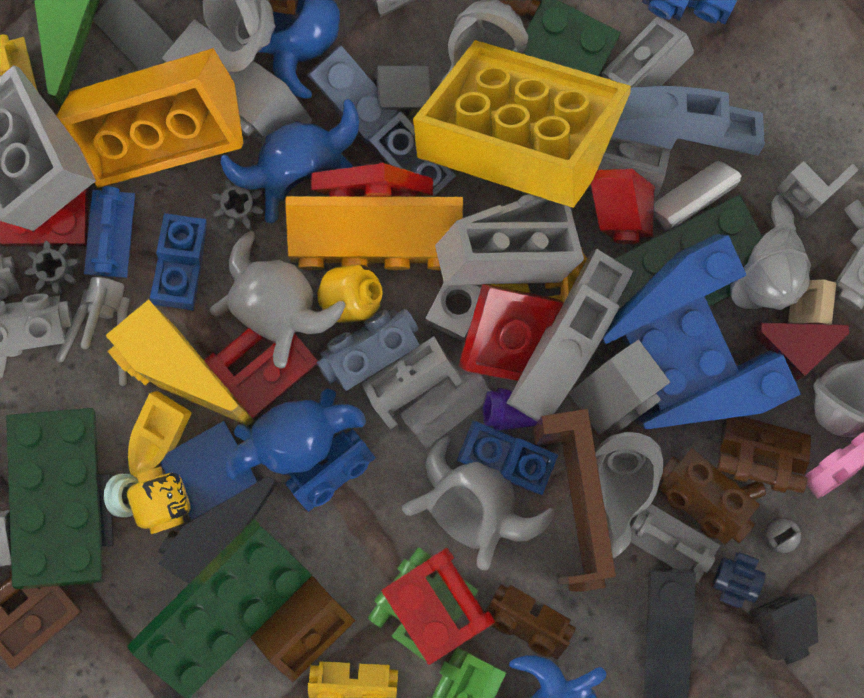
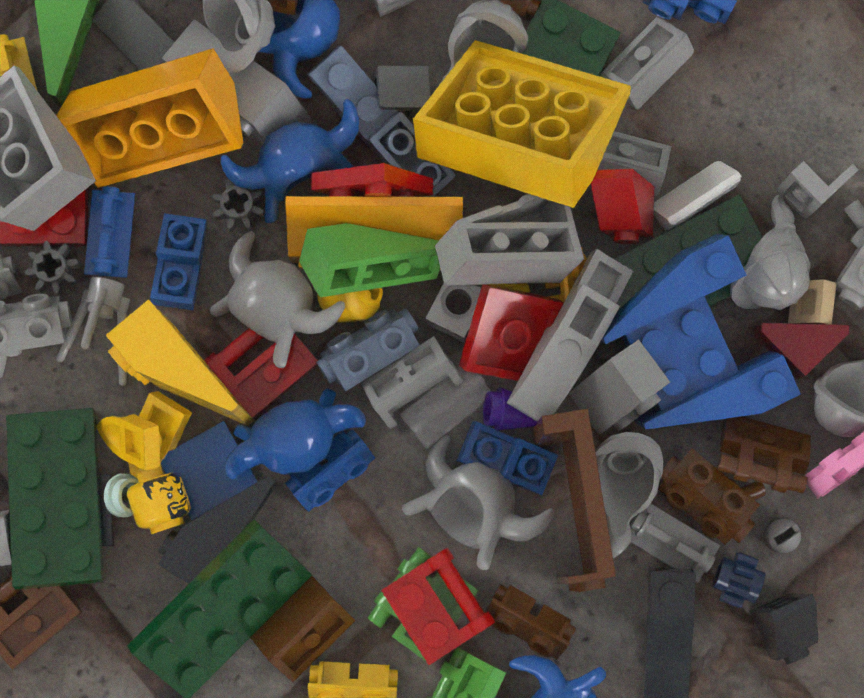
(132, 439): none -> yellow plate
(365, 258): none -> bright green slope
(693, 114): sand blue slope -> none

